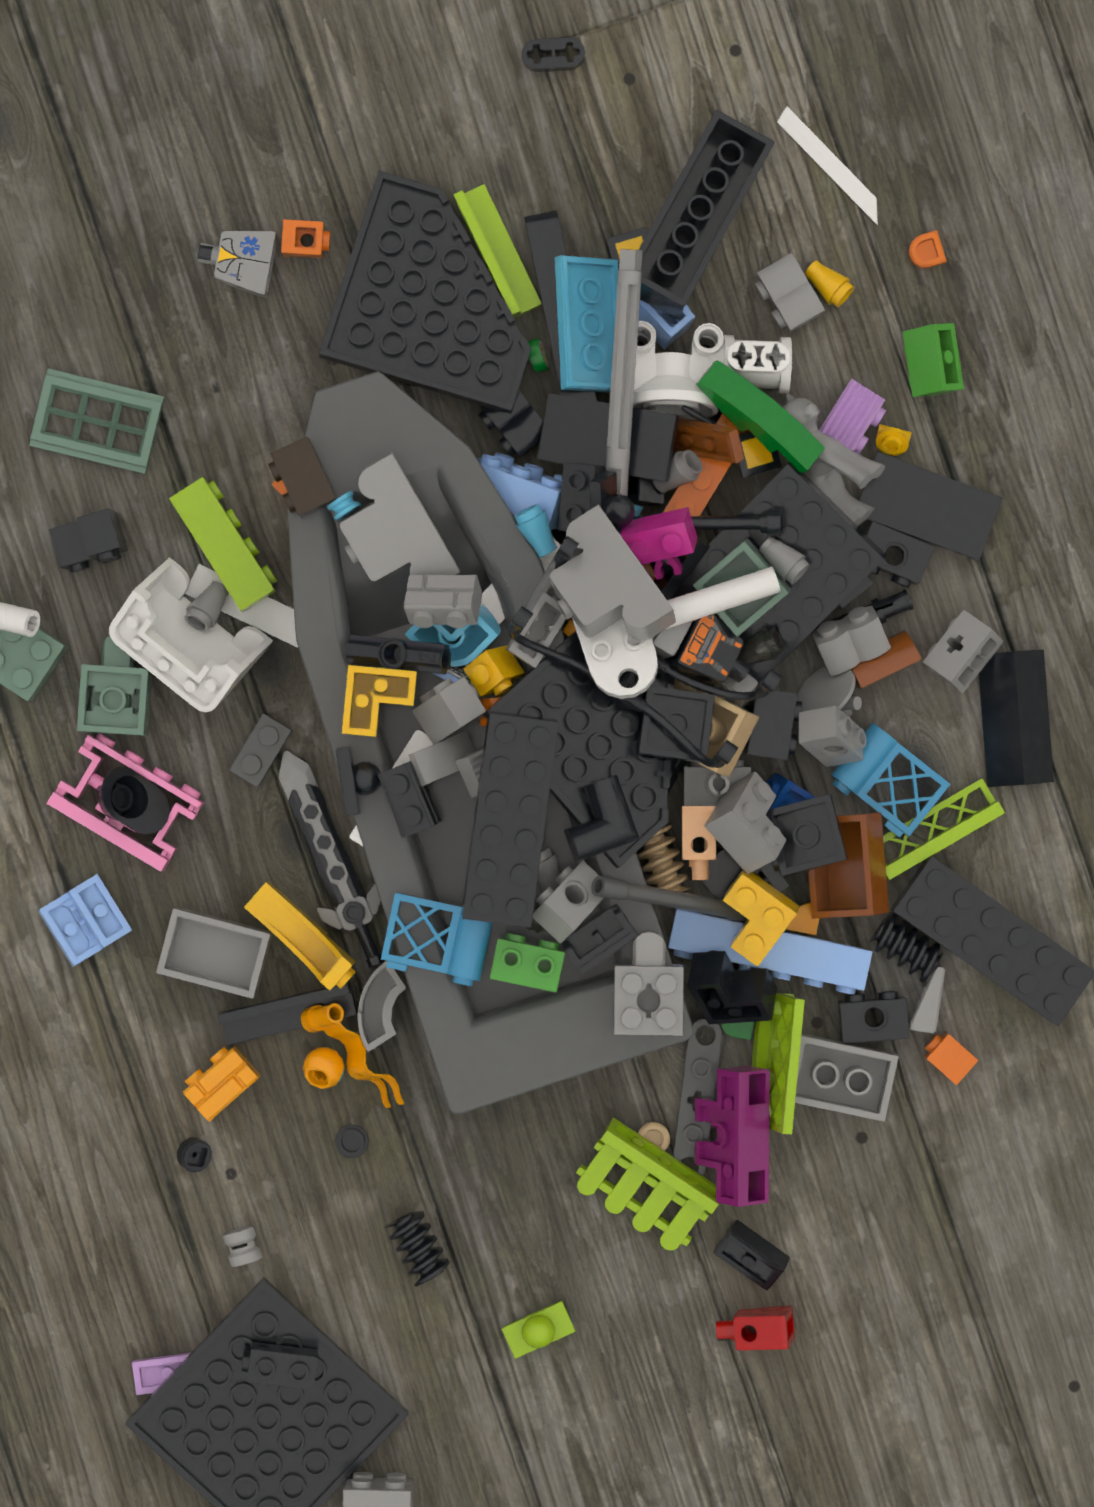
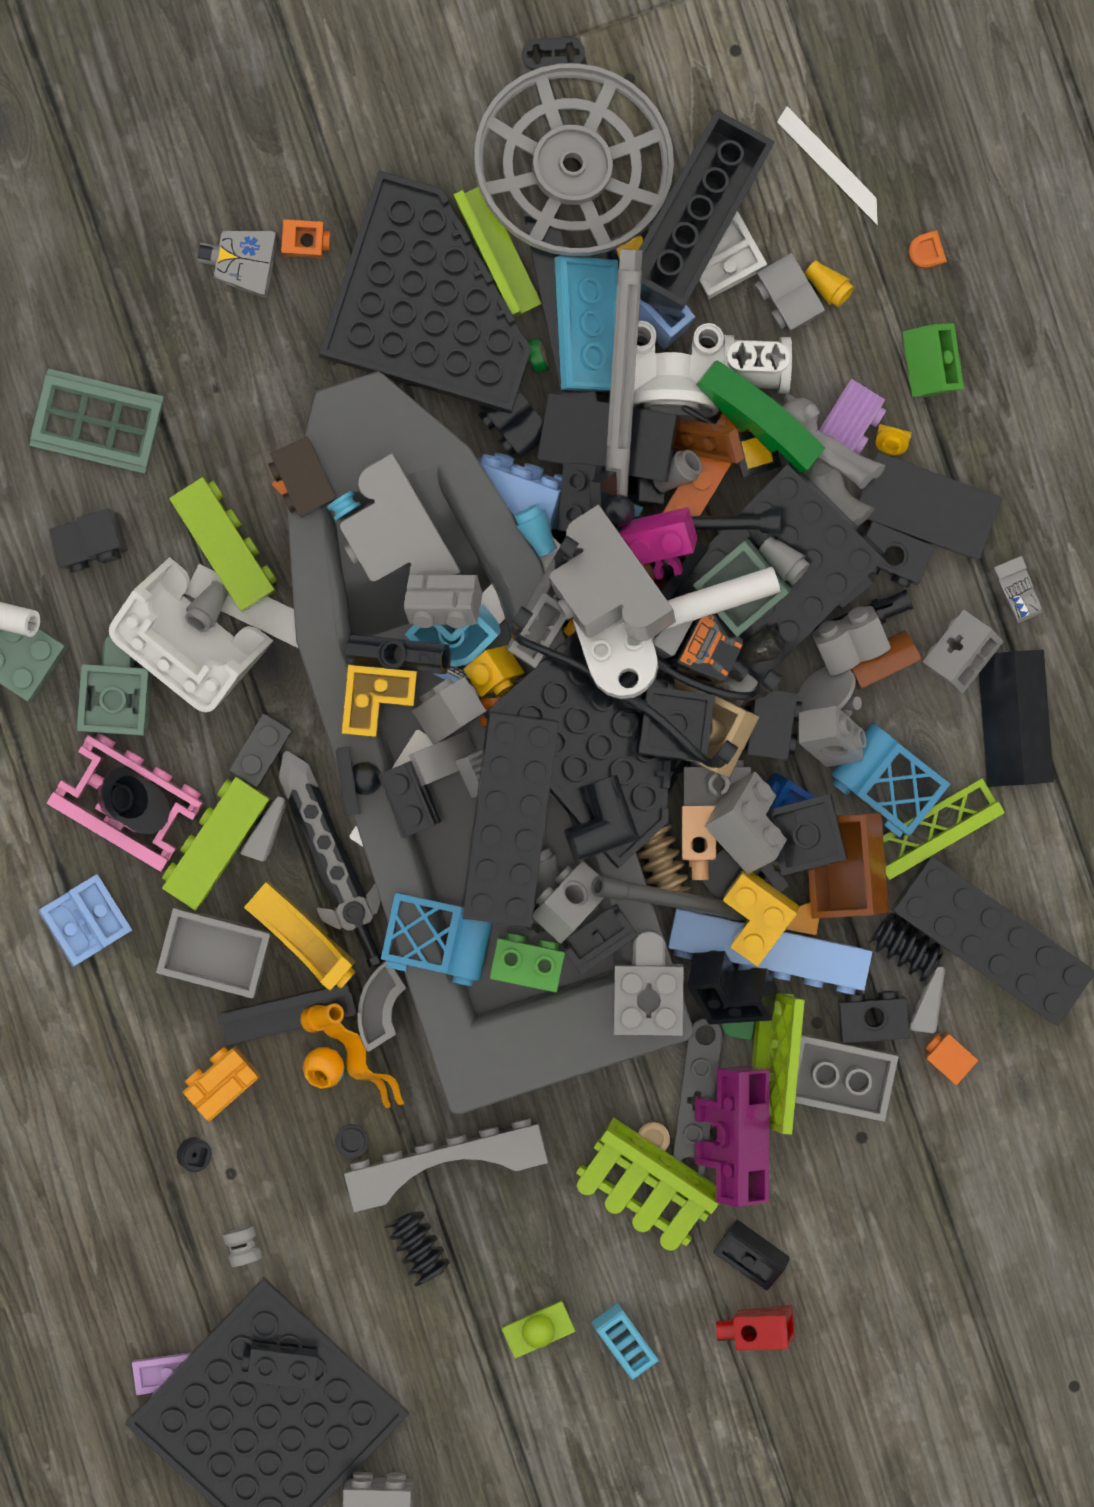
(216, 843): none -> lime brick
(263, 837): none -> light grey slope
(514, 1148): none -> light grey arch
(577, 143): none -> light grey dish
(608, 1320): none -> medium azure slope
(733, 260): none -> white wing
(1017, 589): none -> light grey leg

